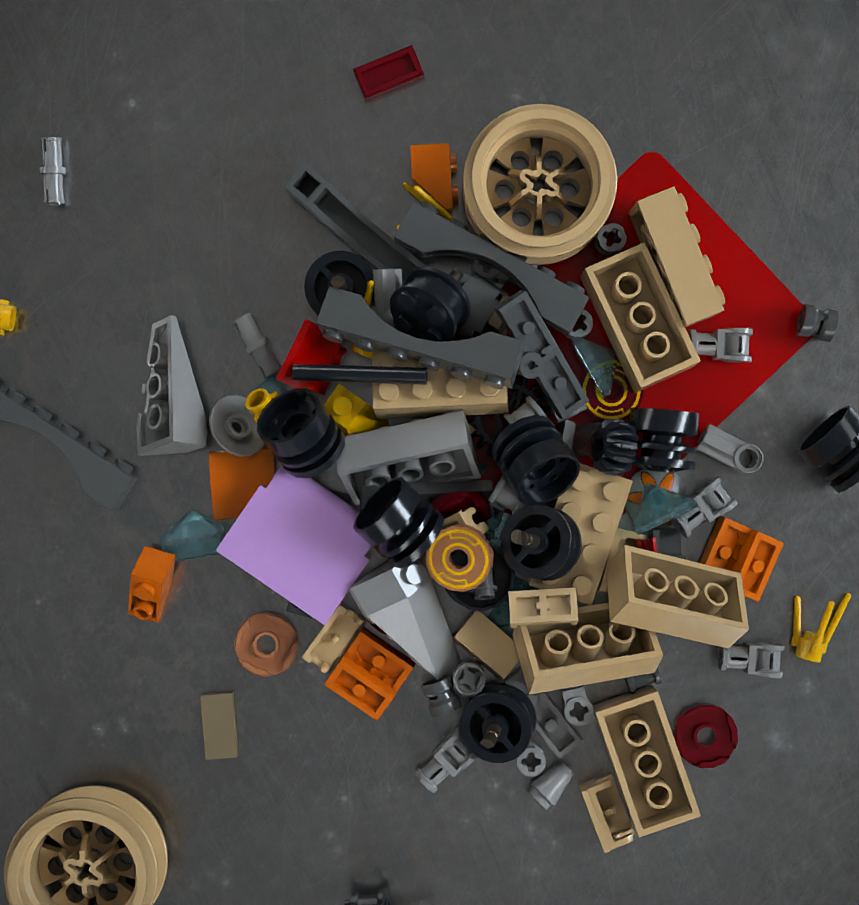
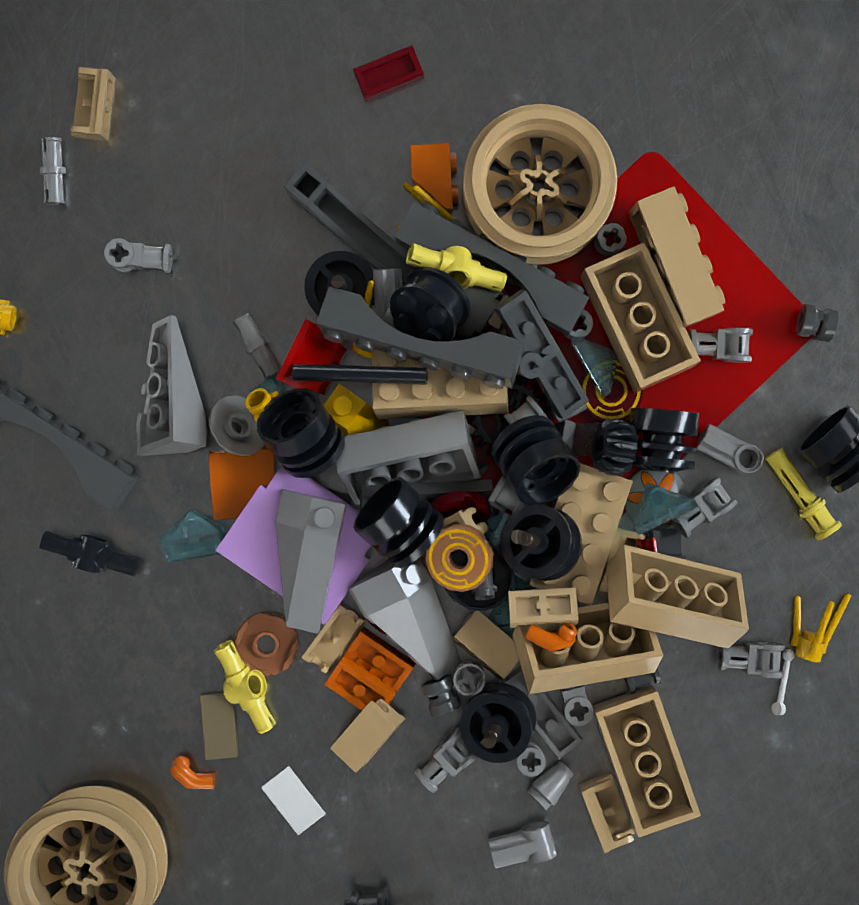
(89, 553): none -> black pin
(93, 104): none -> tan hinge
(139, 256): none -> light grey connector
(150, 584): orange slope -> none
(188, 778): none -> orange arm
(244, 686): none -> light yellow pin
(293, 800): none -> white sticker
(307, 549): none -> light grey wedge
(367, 734): none -> tan hinge
(459, 265): none -> light yellow pin
(530, 844): none -> light grey piece
(552, 640): none -> orange arm
(719, 748): dark red tile -> none
(742, 551): orange slope -> none
(778, 707): none -> white hinge
(810, 506): none -> light yellow pin

